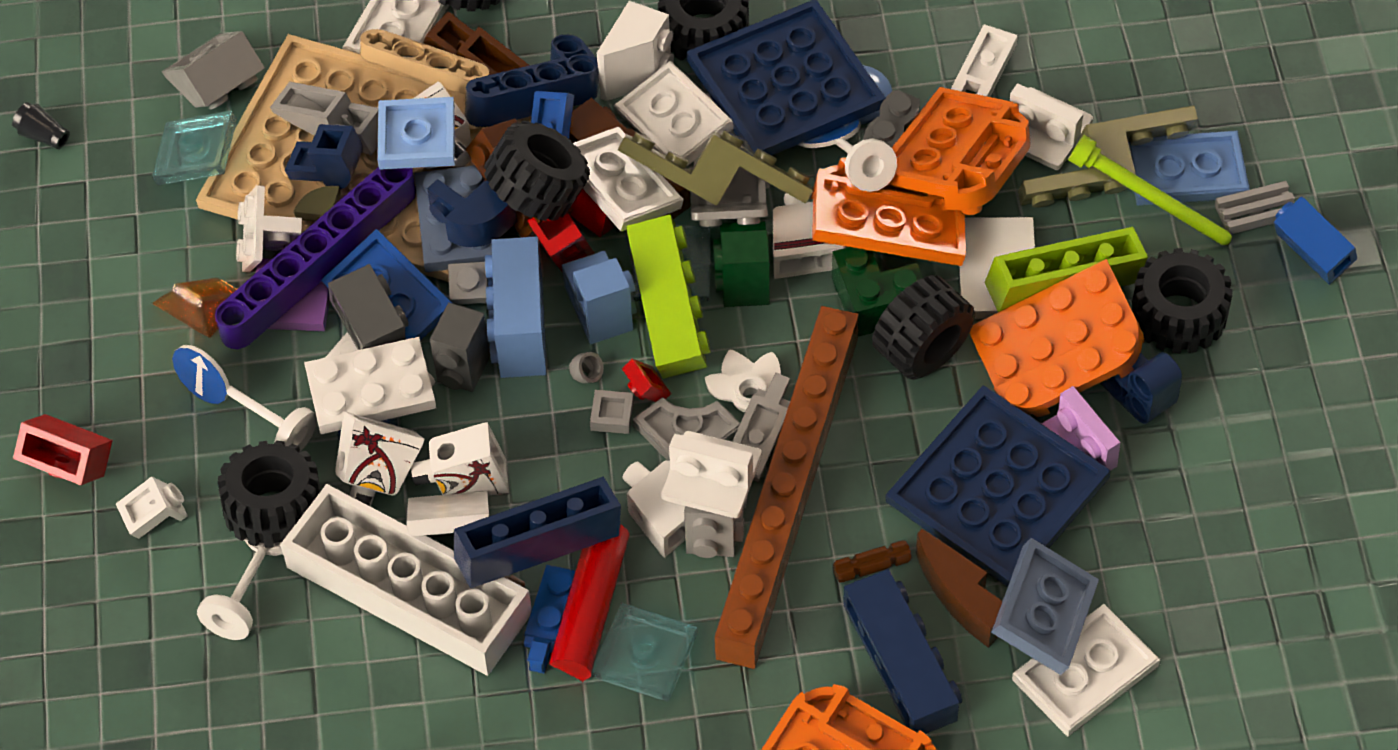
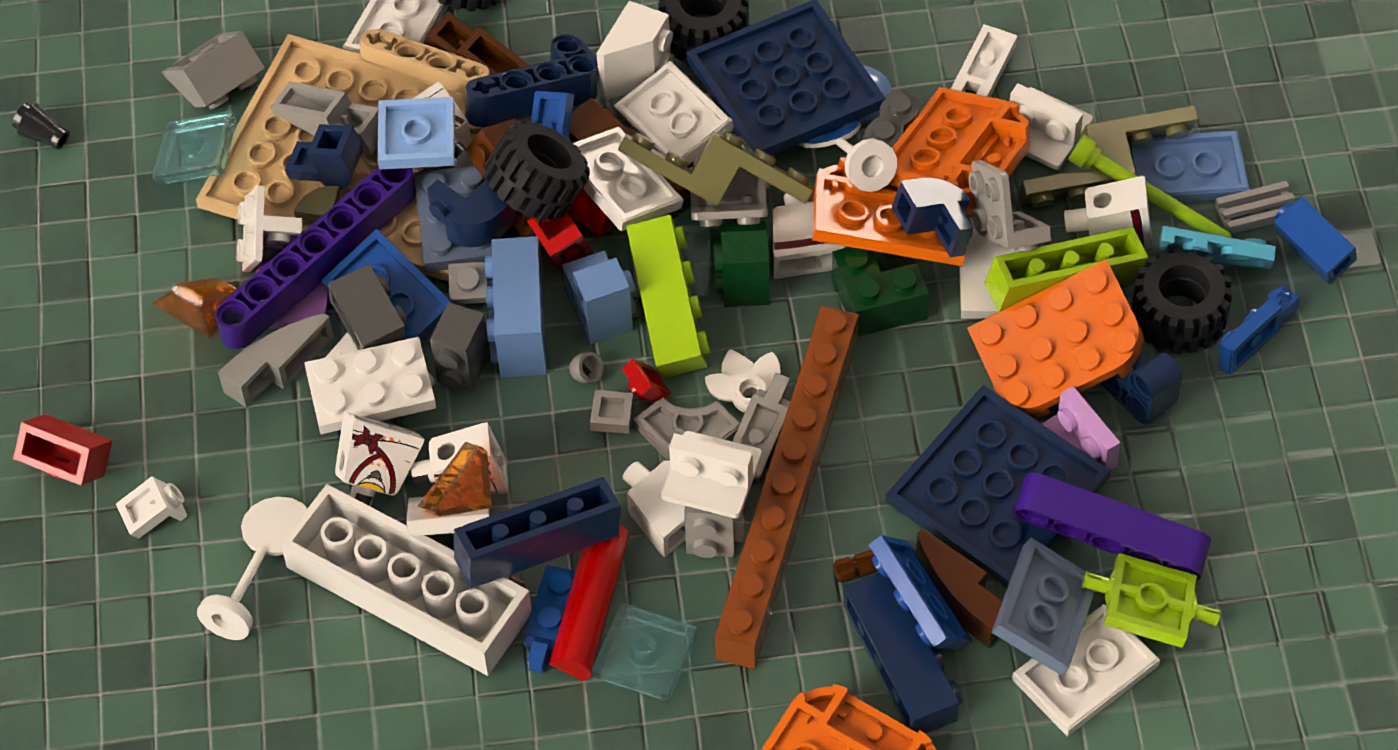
(209, 383): piece -> none
(262, 471): black tyre -> none
(275, 358): none -> light grey slope
(462, 485): none -> clear orange slope
(918, 593): none -> blue plate
(923, 327): black tyre -> none
(937, 207): none -> dark blue brick
(994, 213): none -> light grey bracket
(1110, 524): none -> dark purple beam
(1114, 208): none -> white torso
(1150, 600): none -> lime plate
(1224, 250): none -> medium azure wing
(1256, 329): none -> blue hinge

